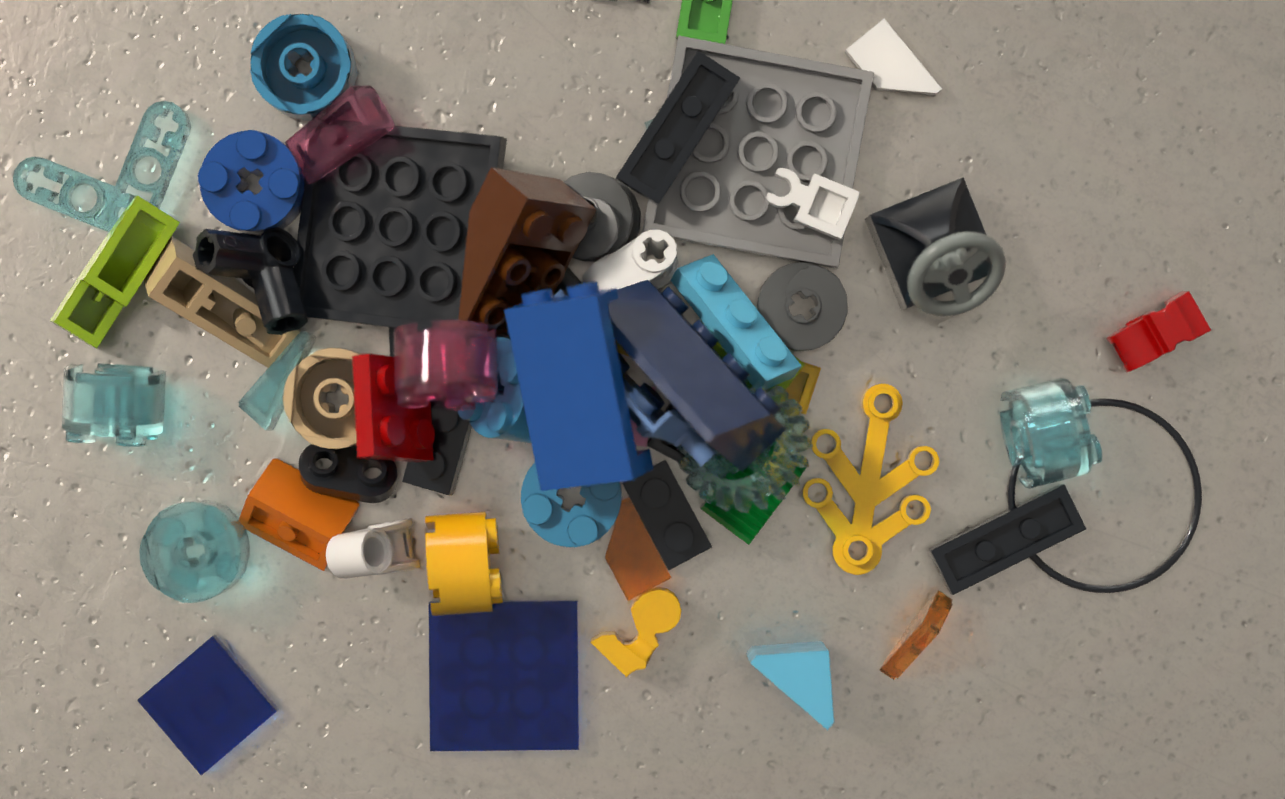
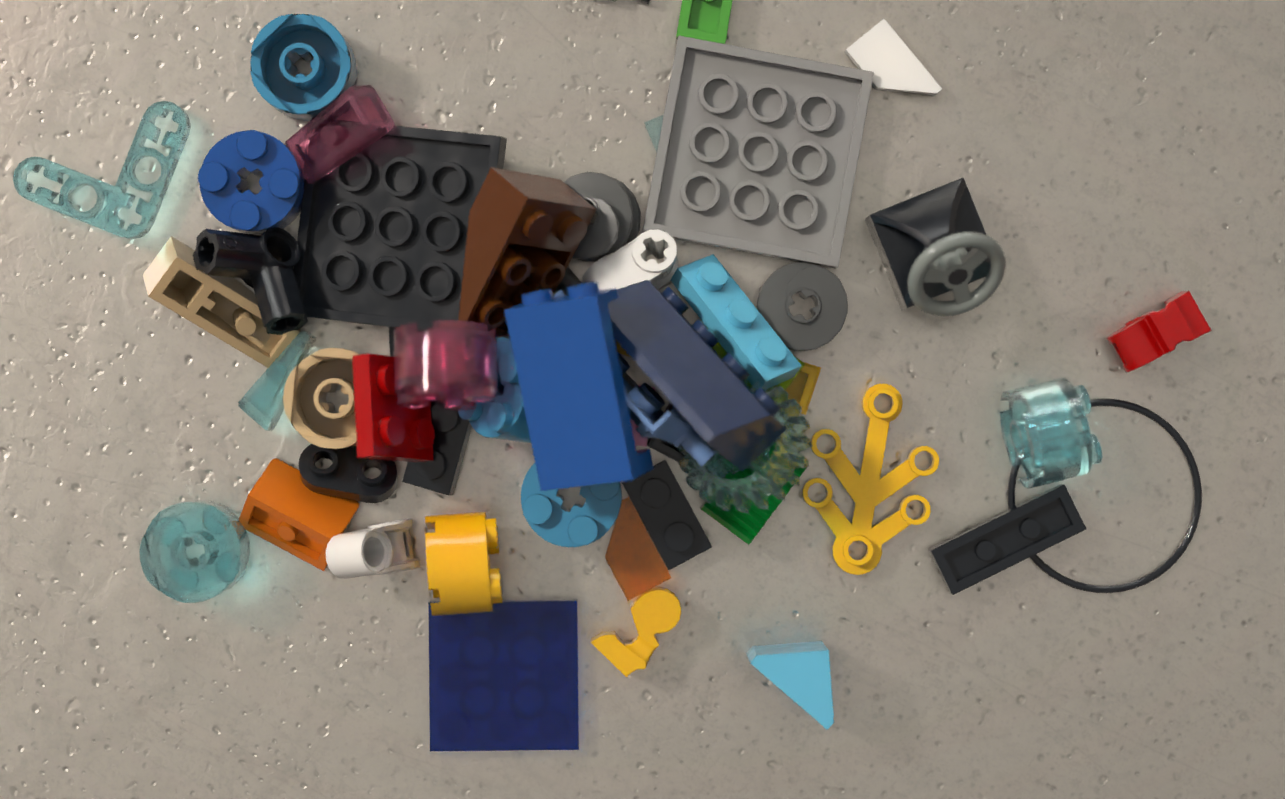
(113, 402): clear light blue brick -> none
(115, 272): lime slope -> none
(208, 704): clear blue tile -> none
(678, 128): black plate -> none
(821, 204): white plate -> none
(918, 635): clear orange tile -> none

